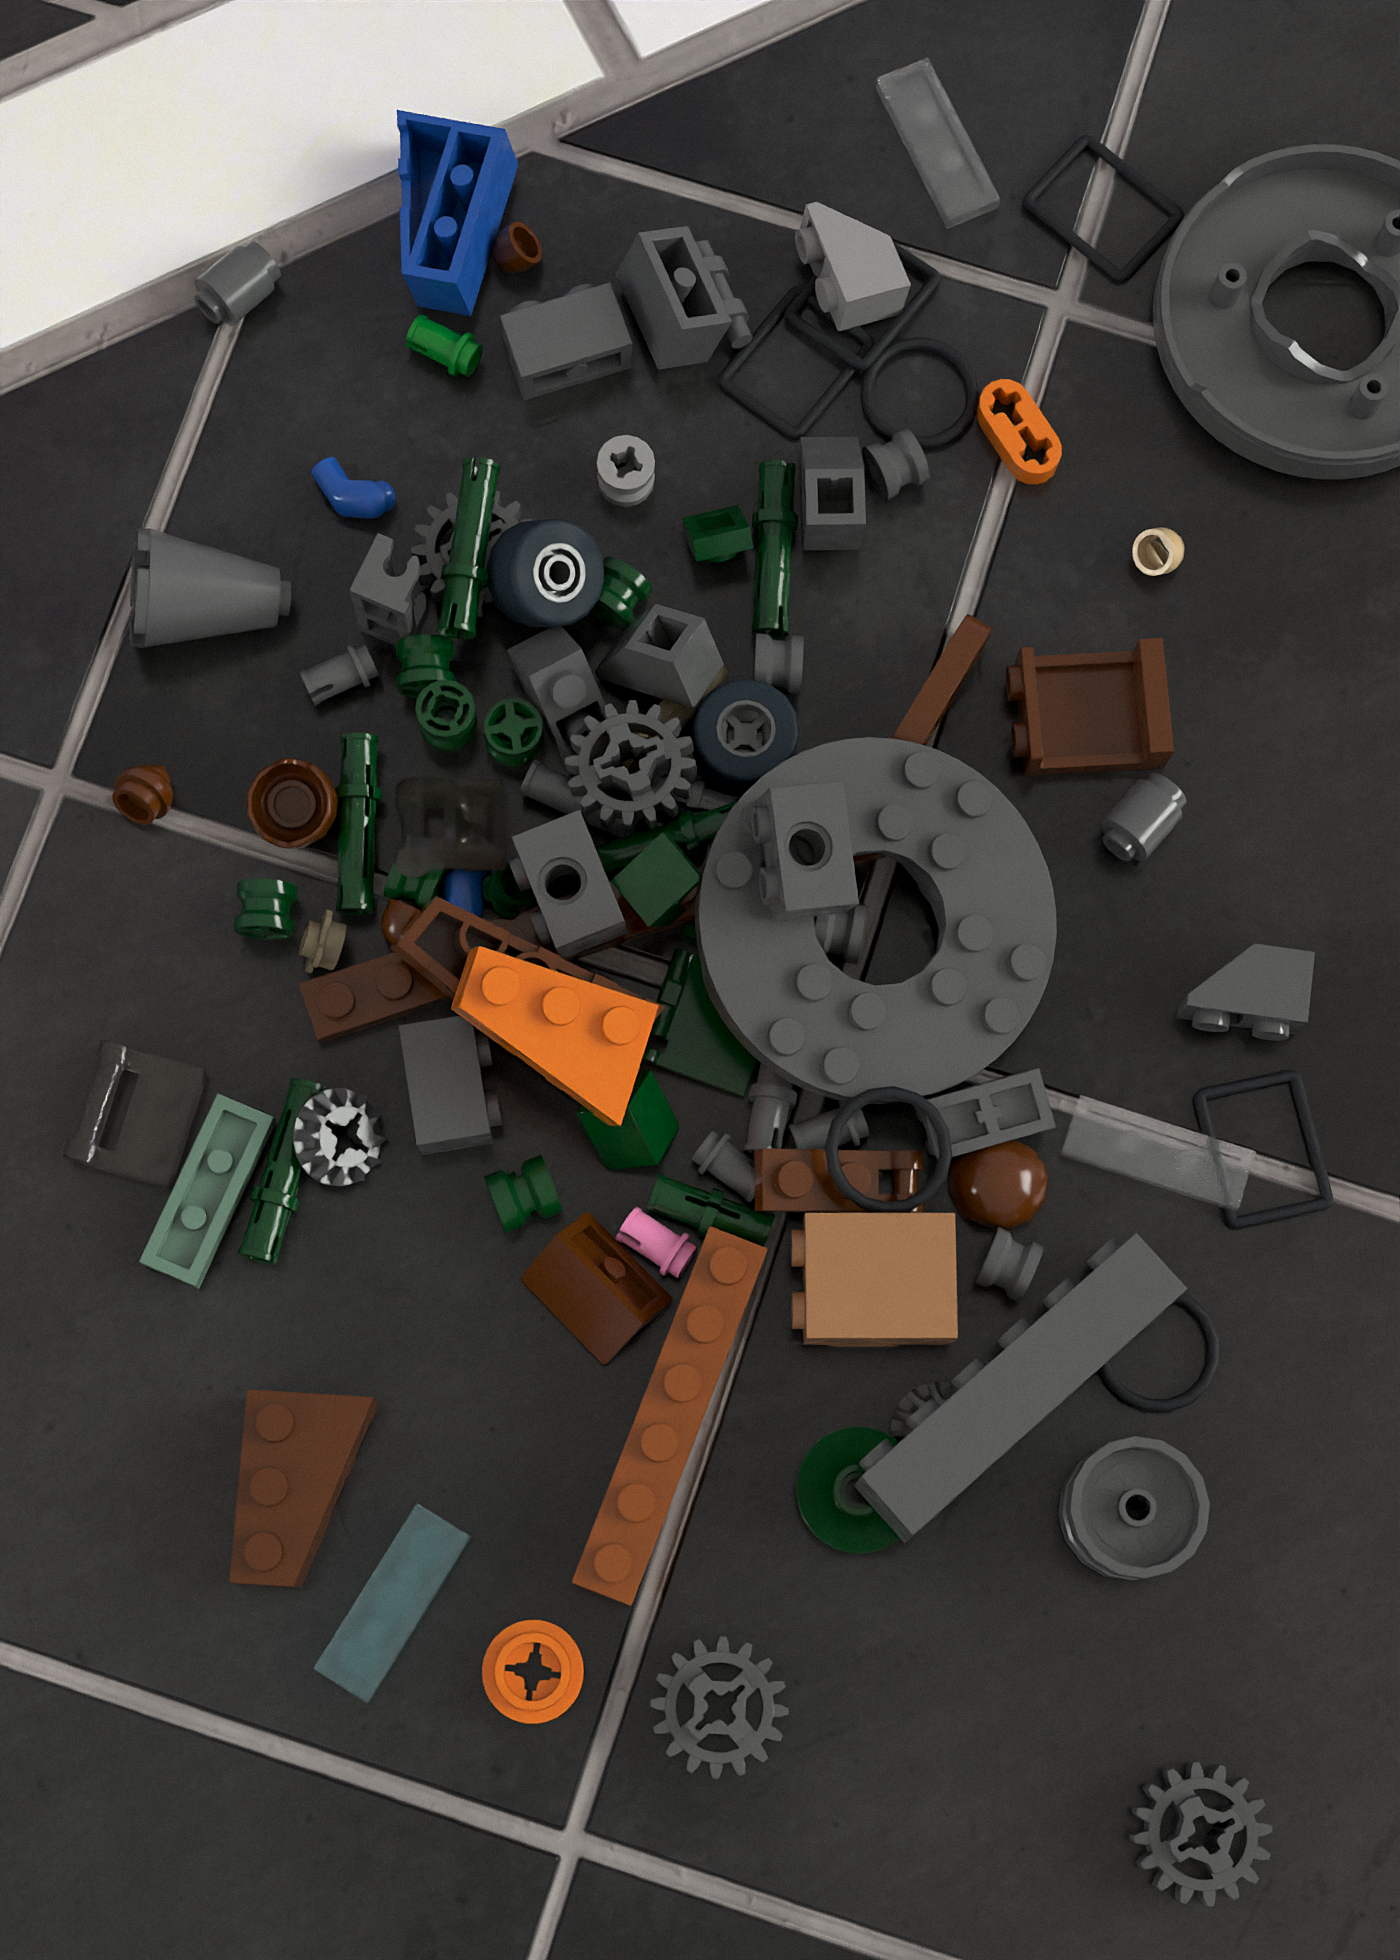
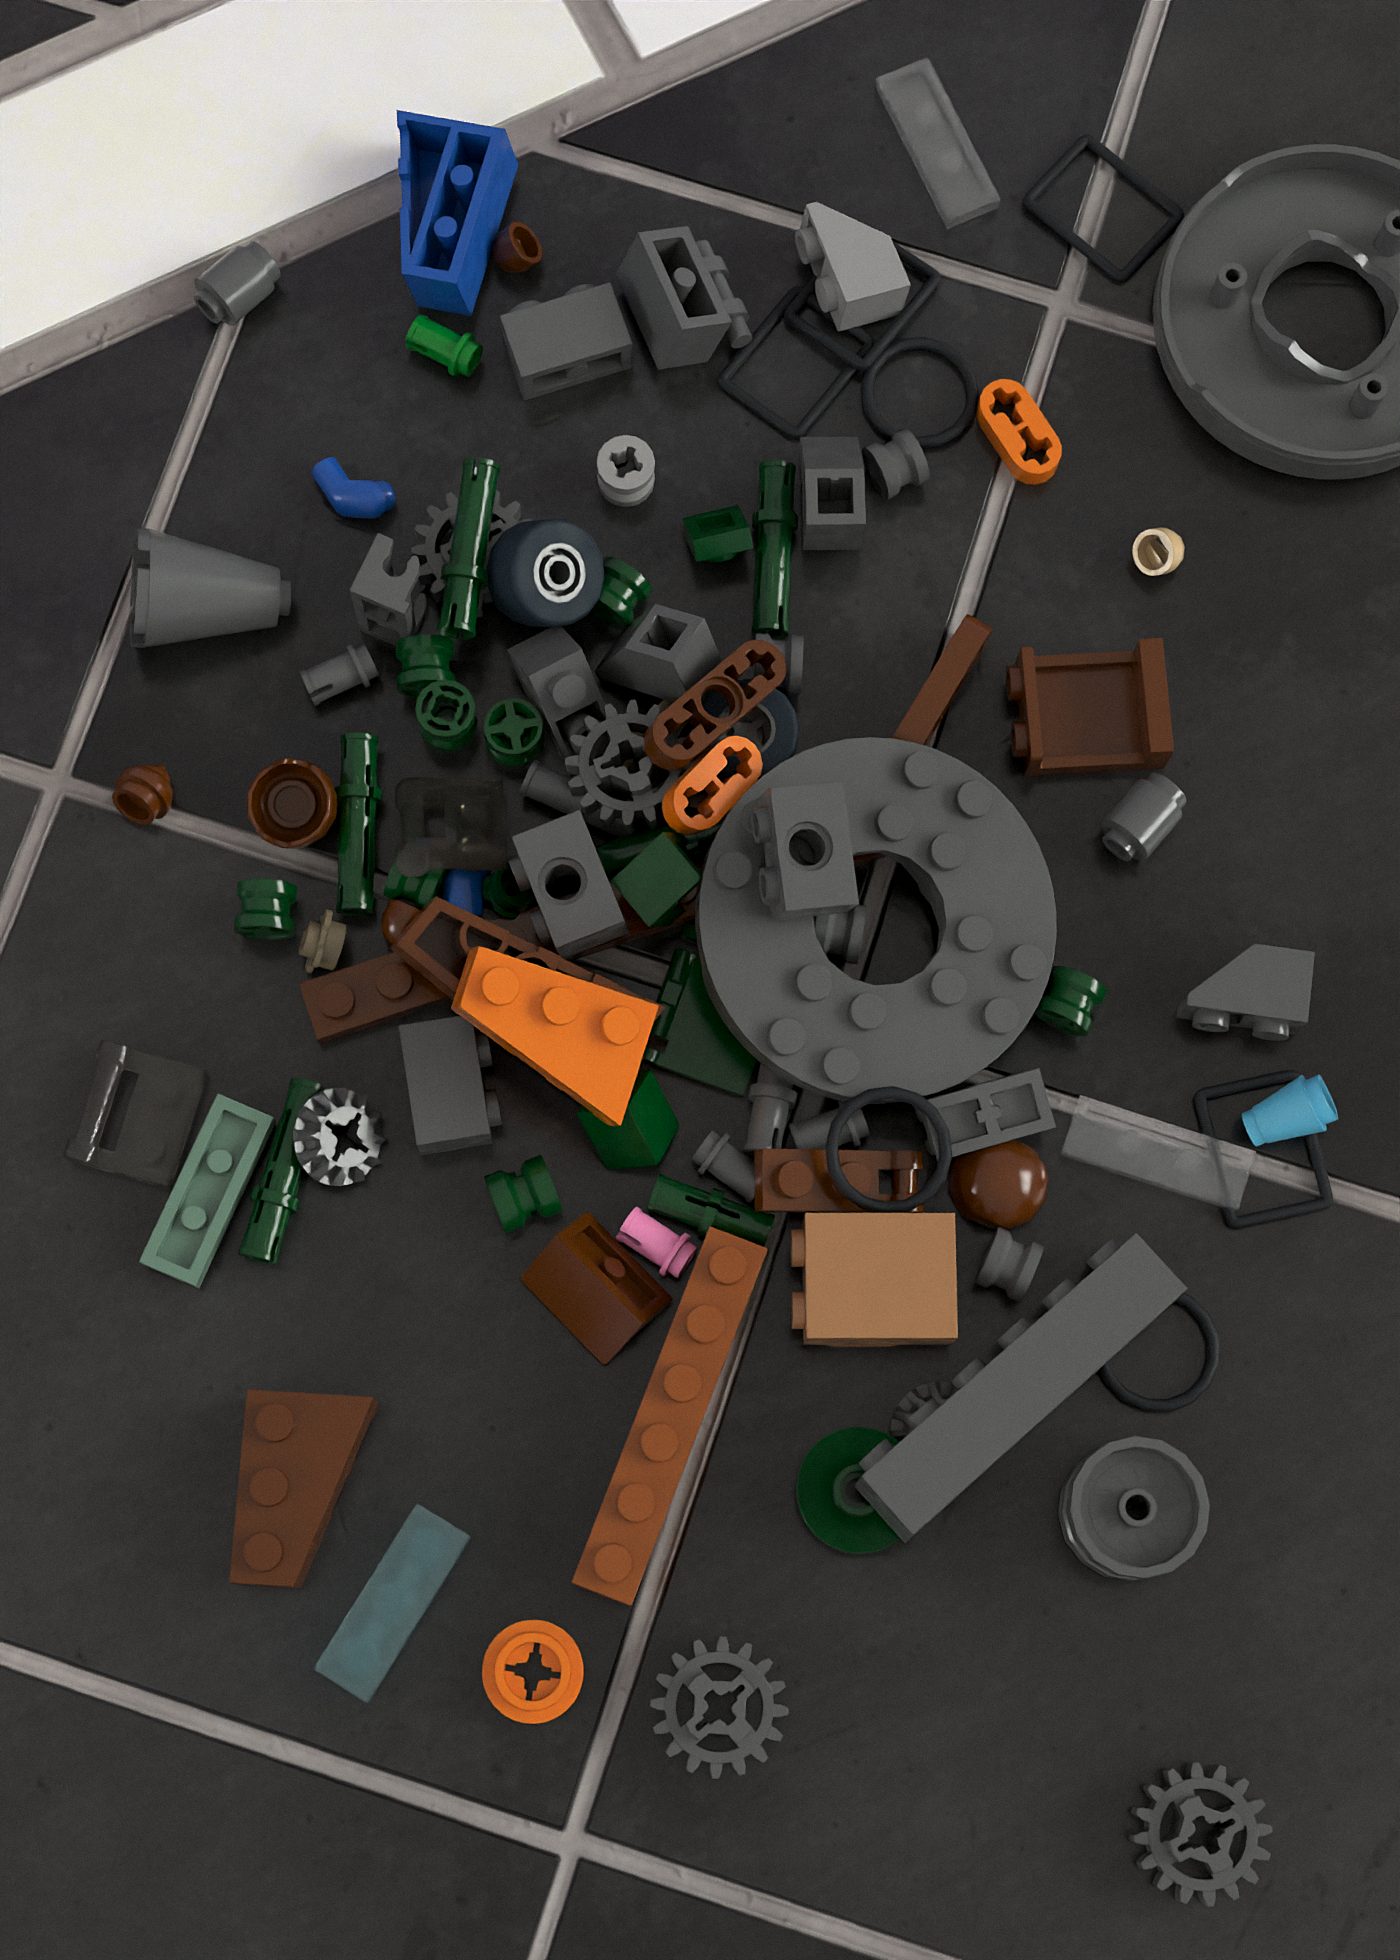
(702, 776): none -> orange beam
(708, 728): none -> reddish brown beam
(1070, 1000): none -> dark green wheel
(1291, 1112): none -> medium azure cone

